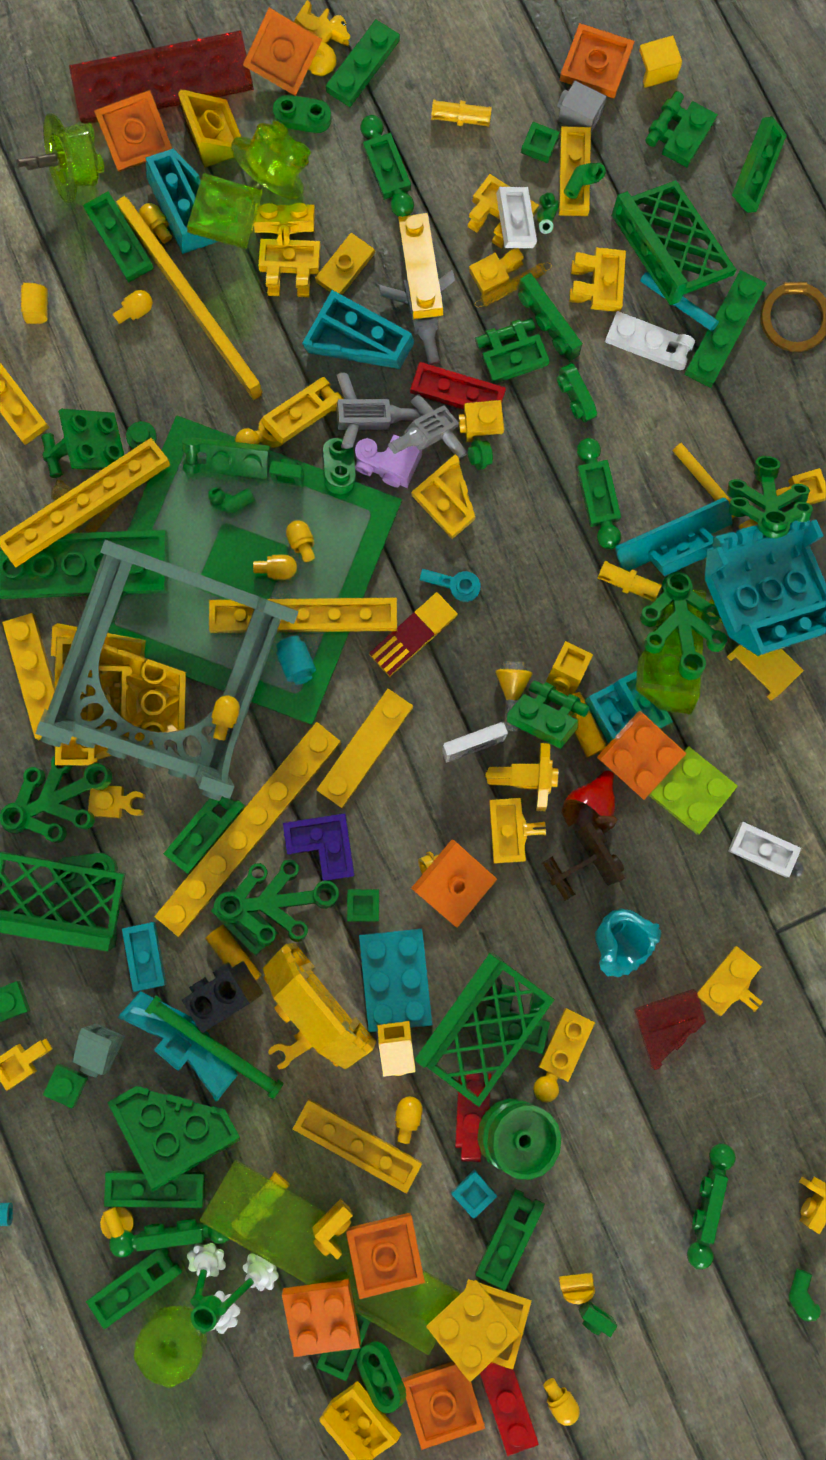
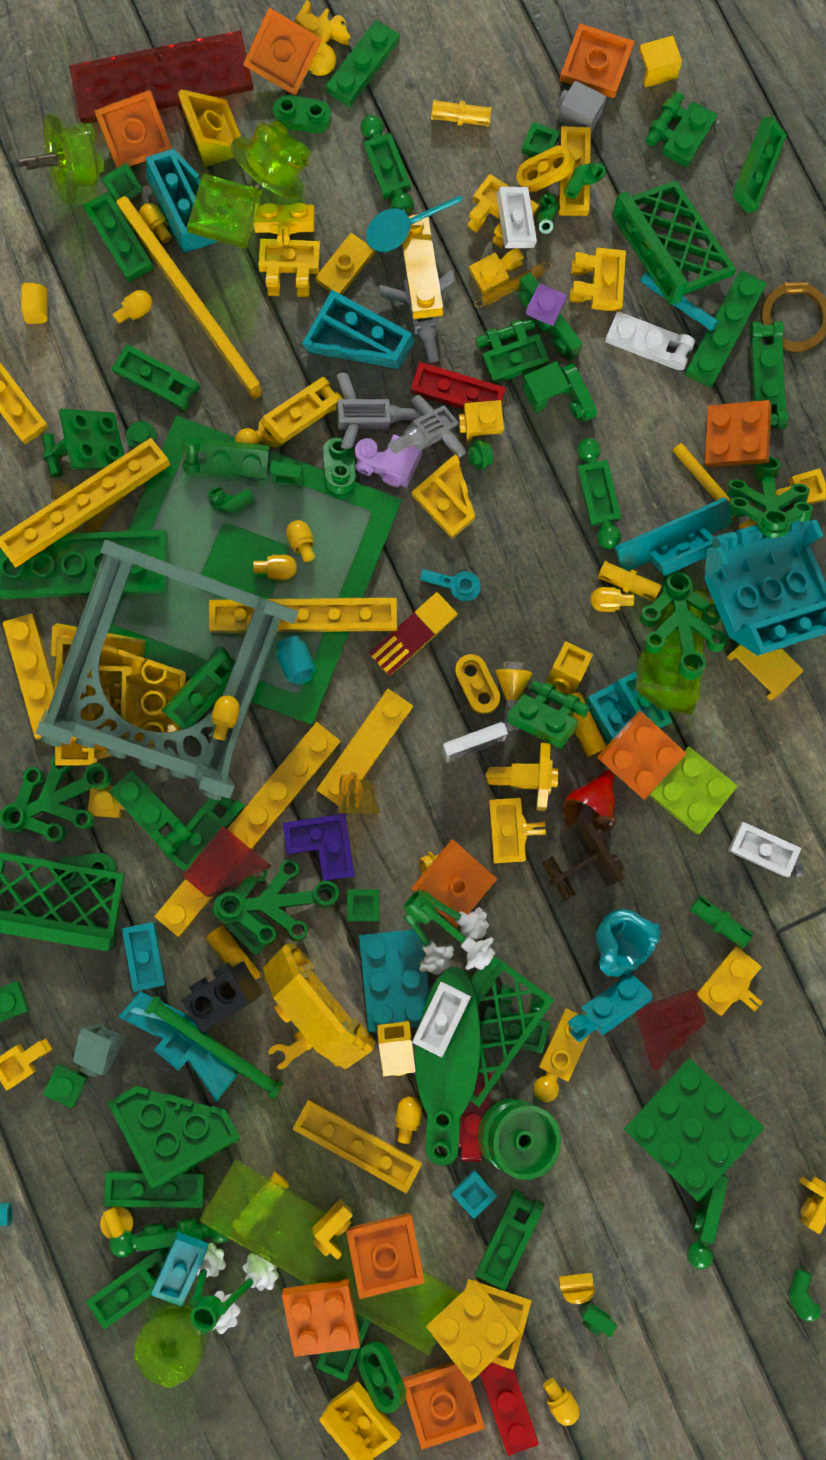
(121, 183): none -> green plate
(149, 811): none -> green plate
(155, 377): none -> green plate
(179, 1269): none -> teal plate
(200, 690): none -> green plate
(223, 864): none -> clear red wing
(356, 795): none -> clear yellow piece
(393, 226): none -> teal piece
(422, 908): none -> plant
(441, 1019): none -> white plate
(449, 1081): none -> green plant
(478, 684): none -> yellow plate
(543, 385): none -> green panel
(546, 168): none -> yellow plate
(546, 304): none -> medium lavender plate
(610, 599): none -> yellow cylinder
(610, 1007): none -> teal plate
(694, 1129): none -> green plate
(721, 922): none -> green pin
(738, 434): none -> orange plate
(768, 369): none -> green plate

